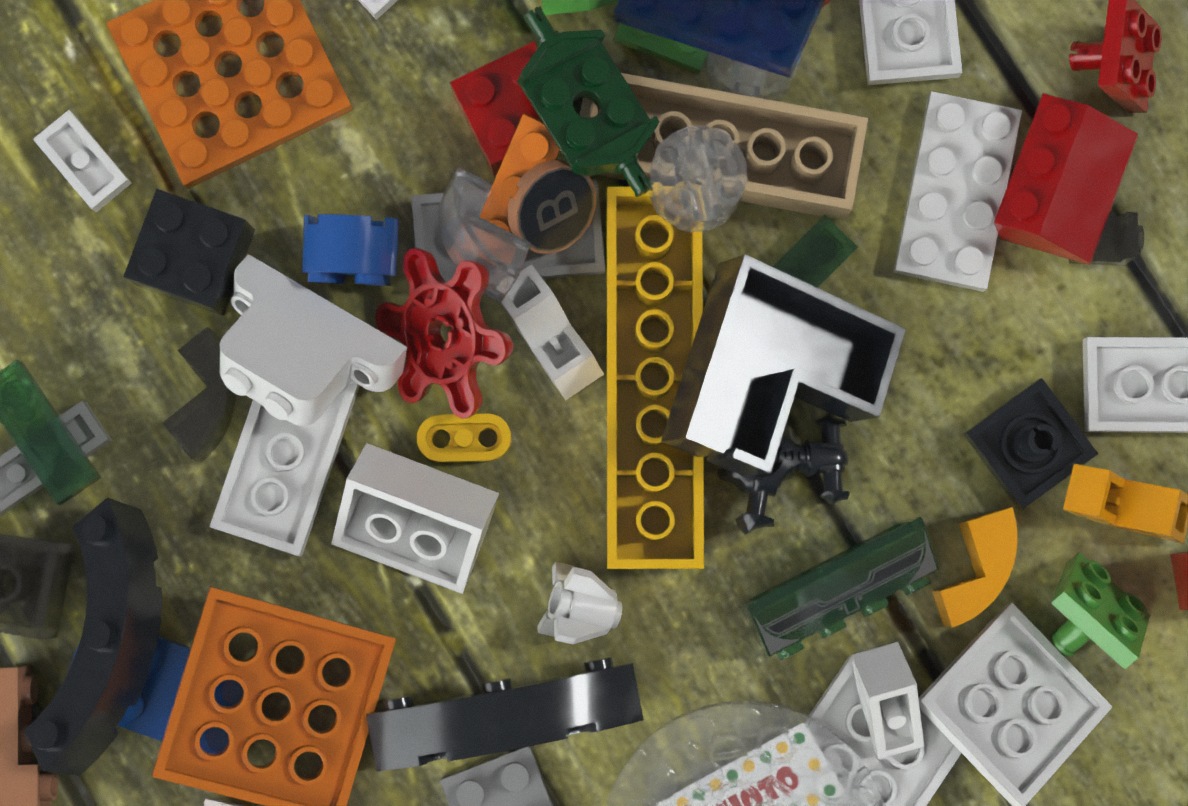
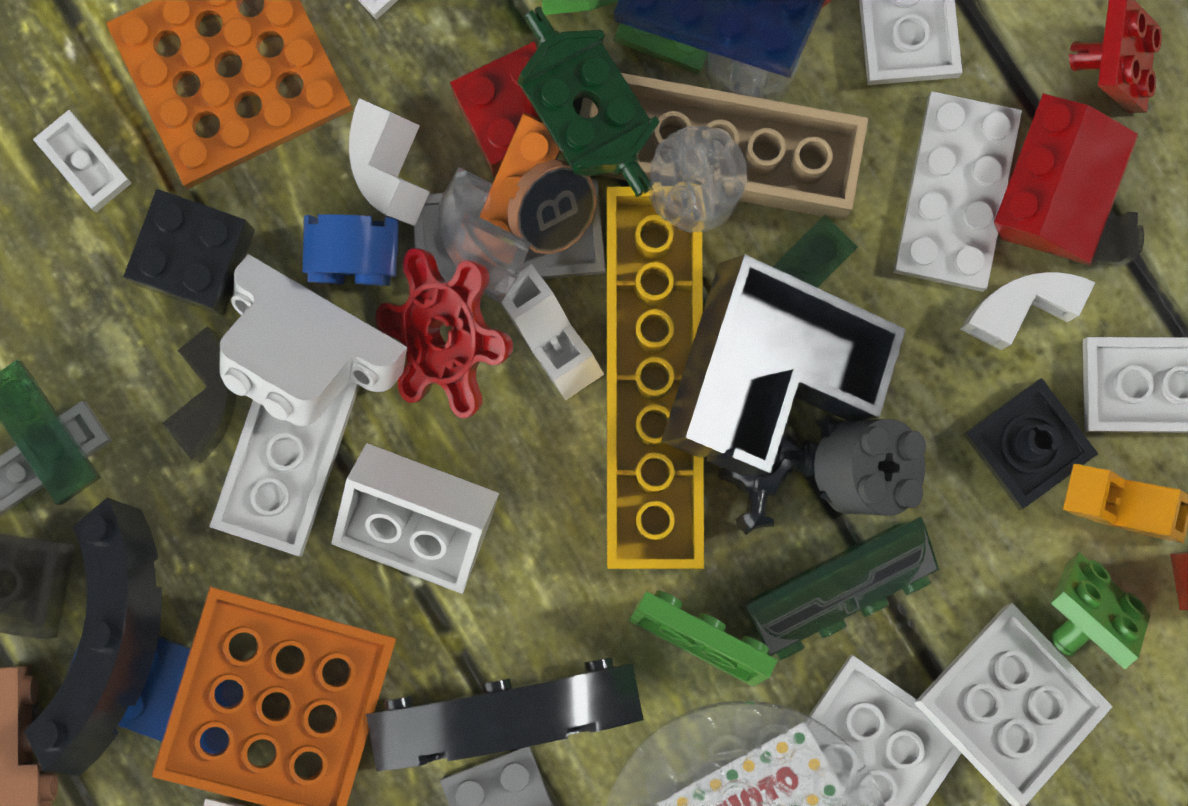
(376, 154): none -> white brick
(464, 438): yellow plate -> none
(579, 606): white brick -> none
(703, 638): none -> bright green plate
(871, 467): none -> dark grey brick
(888, 699): white slope -> none
(992, 551): light orange brick -> none
(1002, 312): none -> white brick

